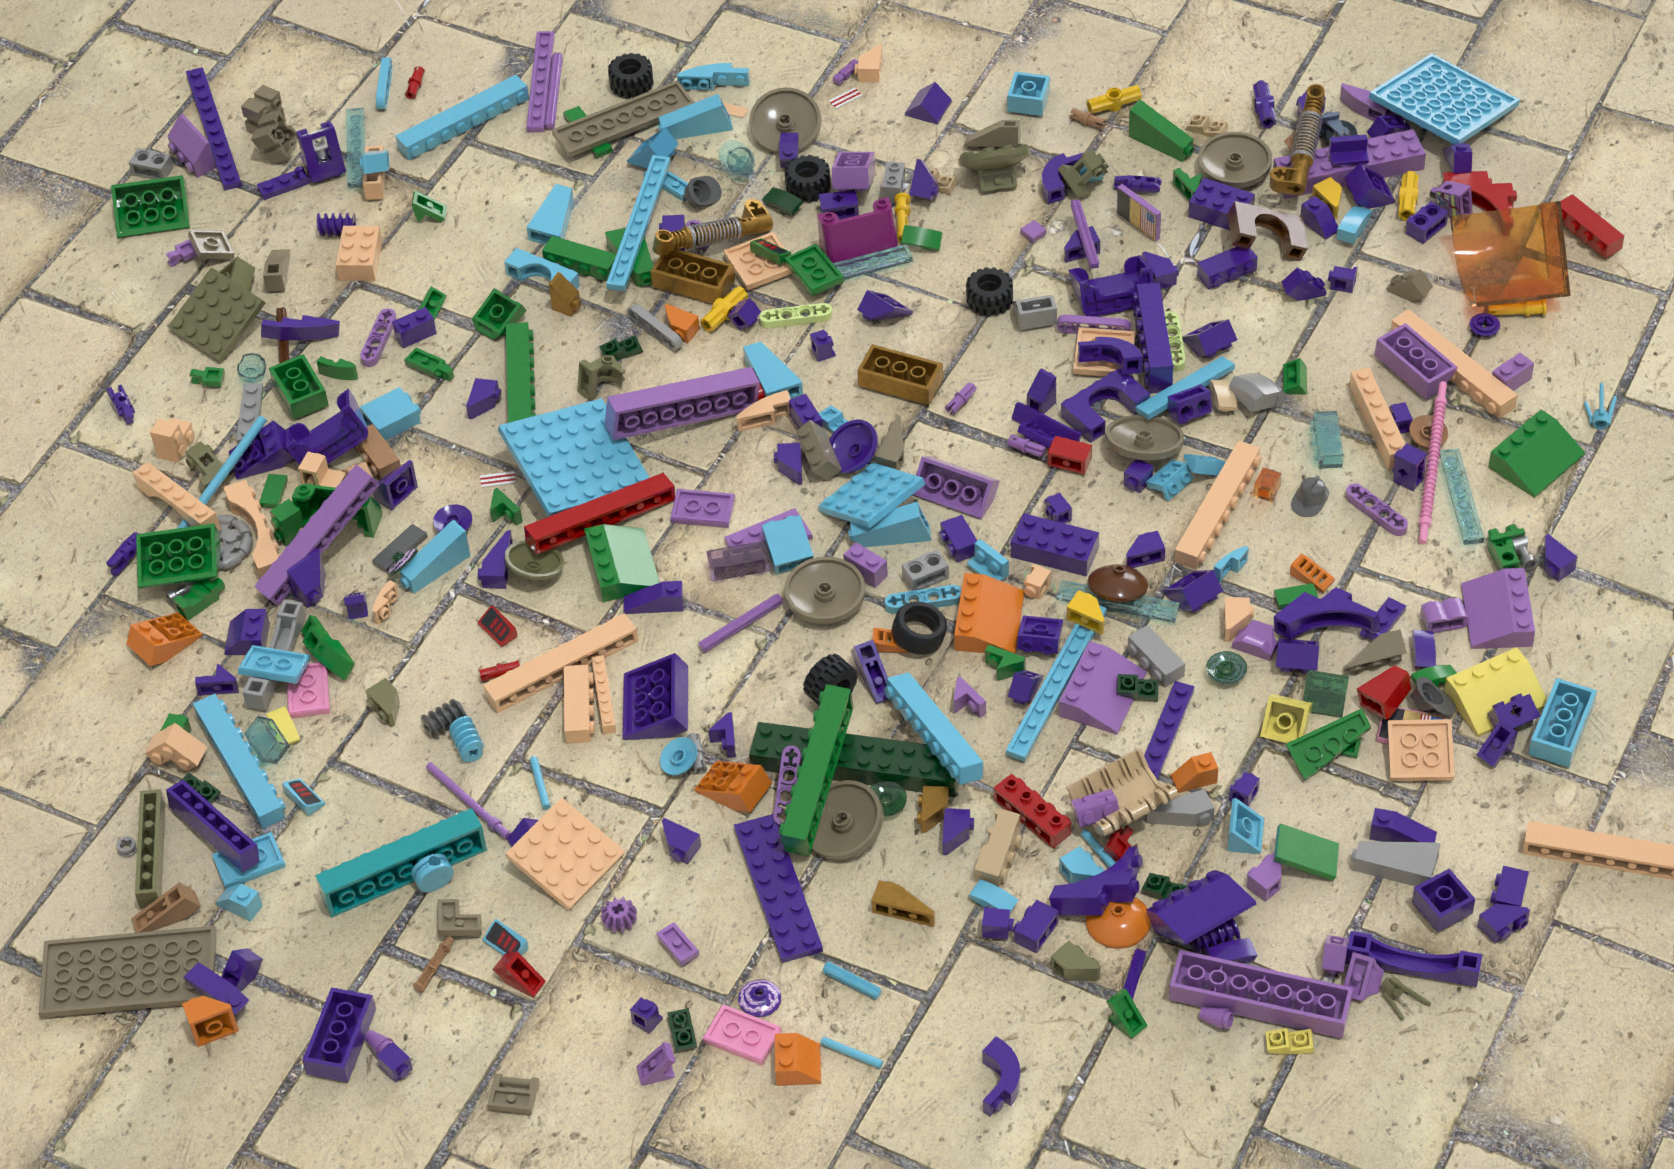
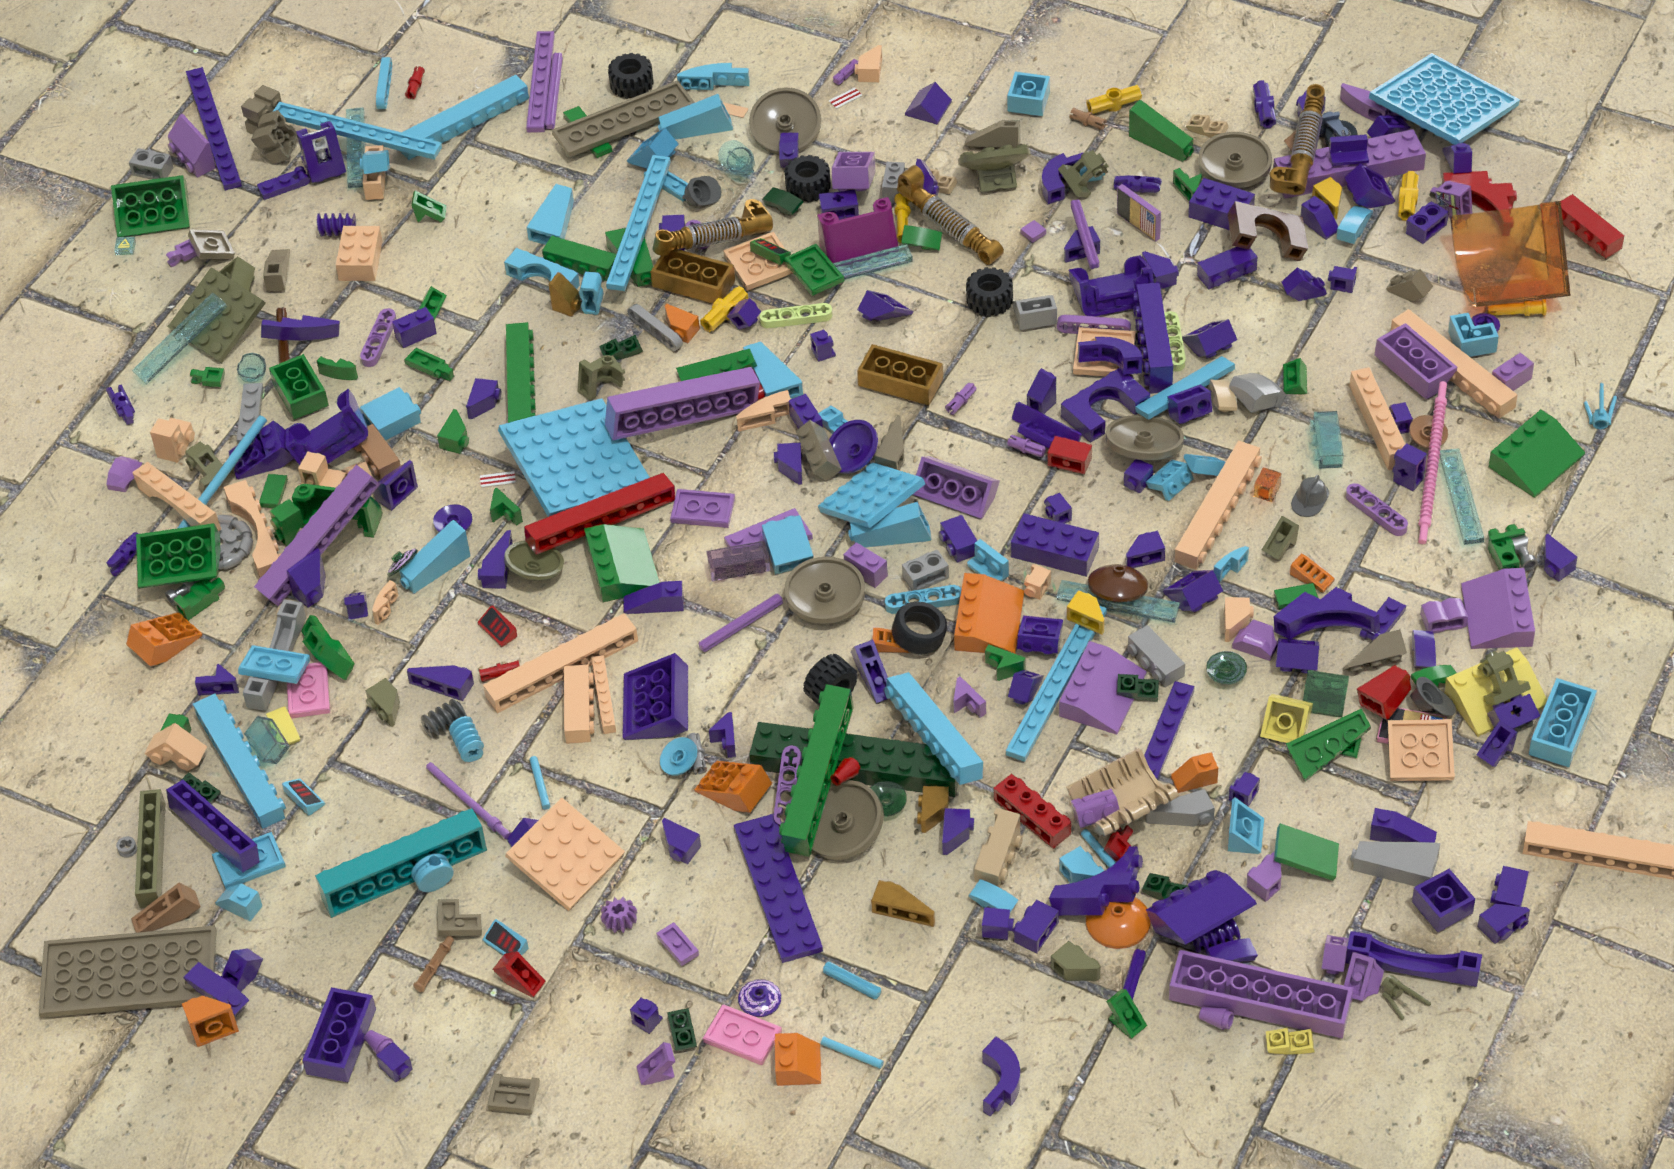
(121, 473): none -> medium lavender slope
(125, 245): none -> clear light blue tile
(179, 338): none -> clear light blue plate
(247, 629): dark purple slope -> none
(361, 131): none -> medium azure plate
(405, 541): dark grey tile -> none
(445, 680): none -> dark purple slope
(453, 434): none -> green slope
(496, 313): green slope -> none
(591, 293): none -> medium azure brick
(717, 365): none -> green wing
(846, 770): none -> red cone
(911, 187): none -> pearl gold piece
(1281, 537): none -> olive slope
(1470, 338): none -> medium azure brick
(1512, 687): none -> olive tile

